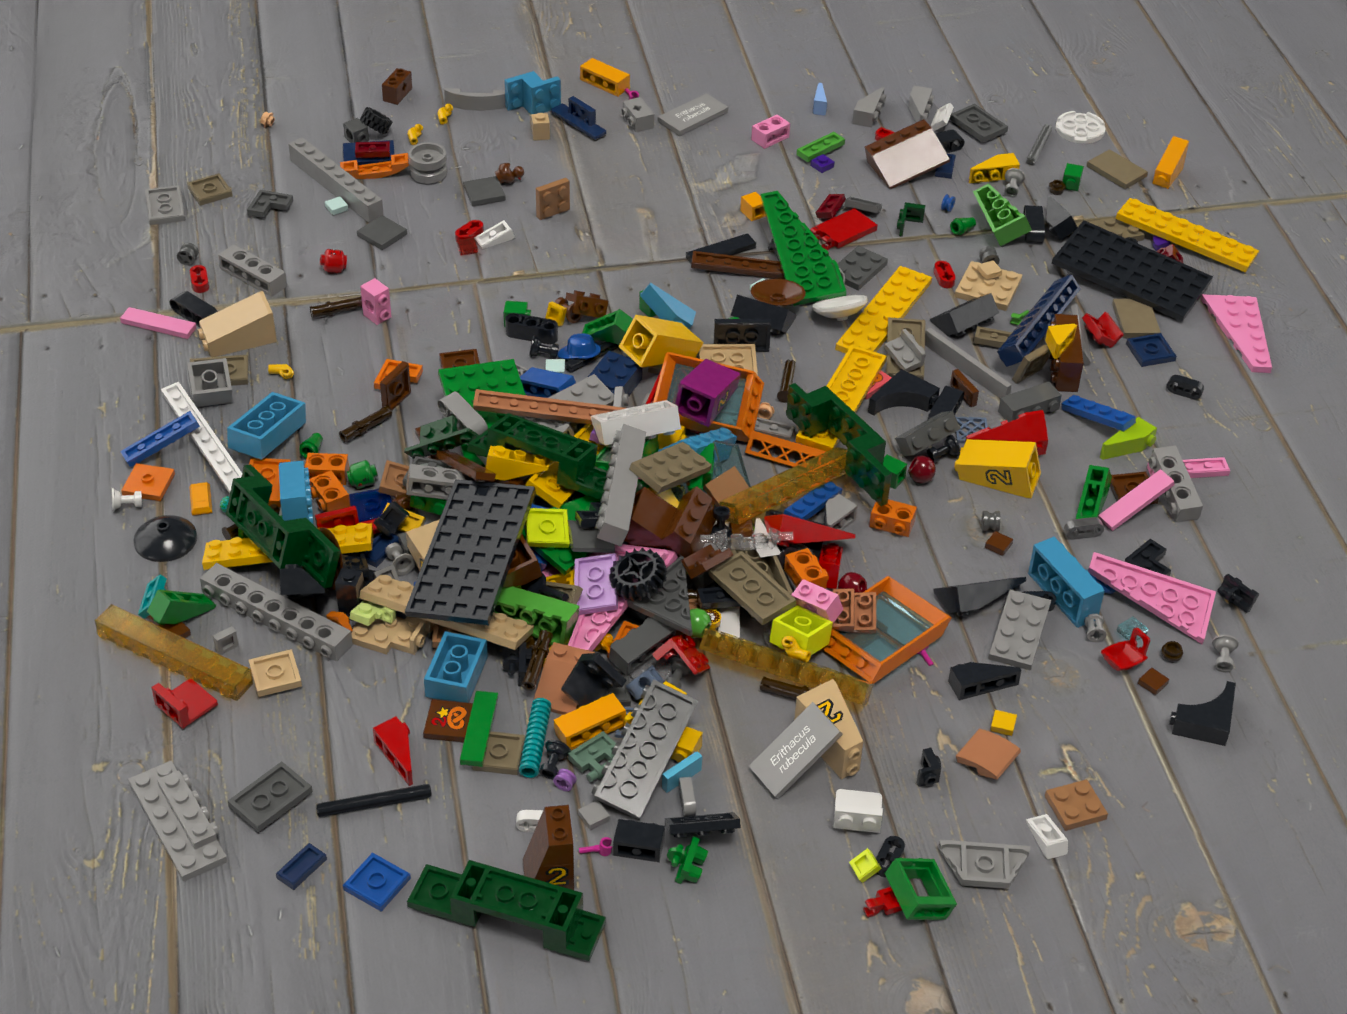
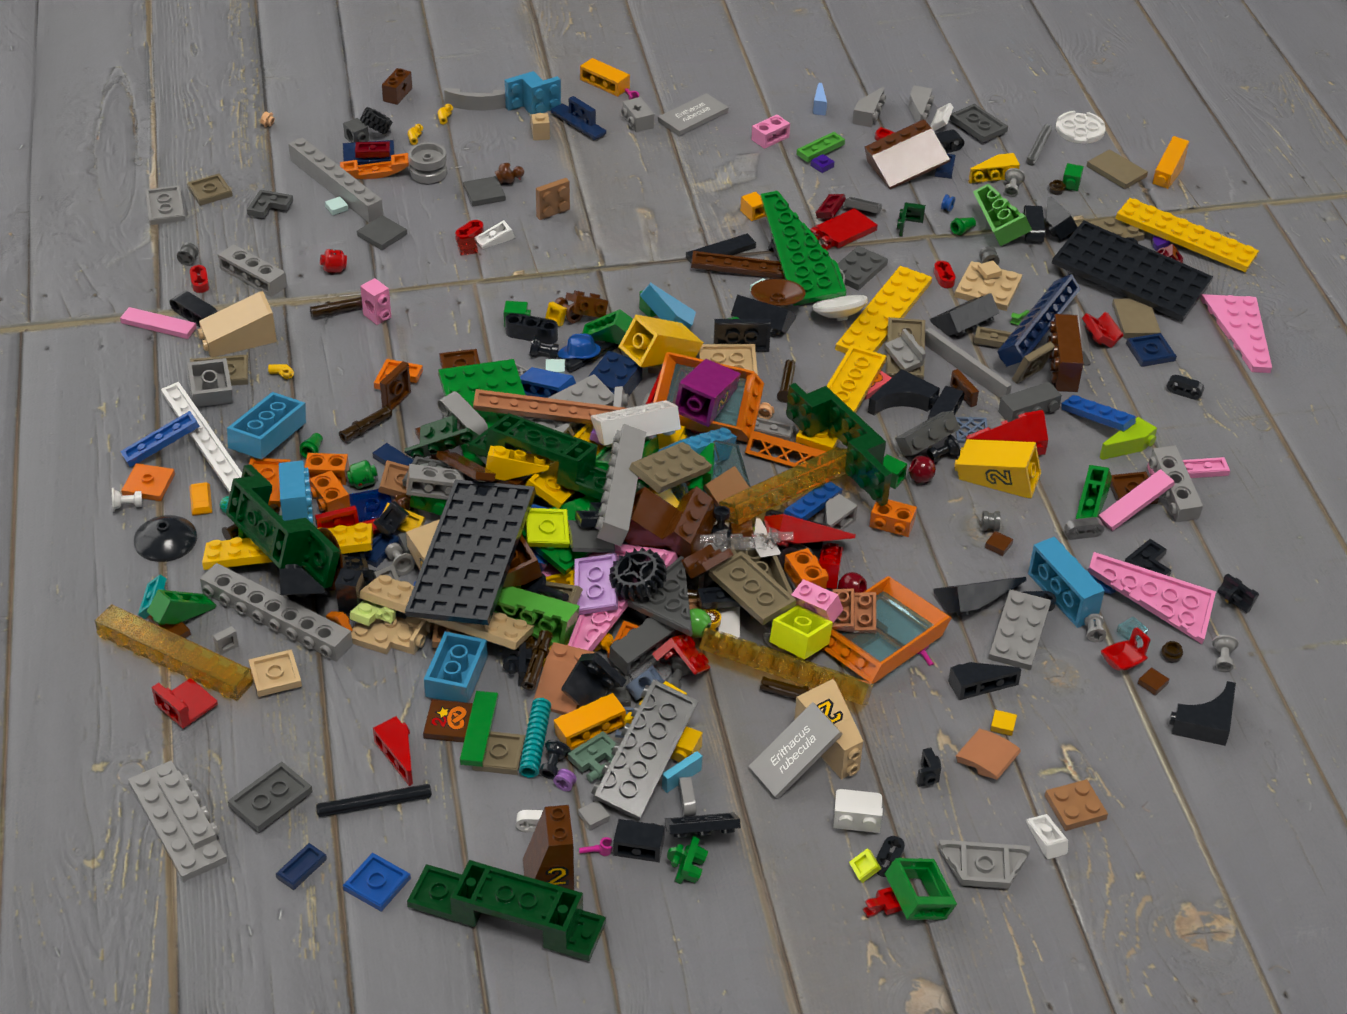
(392, 454): none -> dark blue tile
(794, 650): yellow arm -> none
(1059, 338): yellow slope -> none

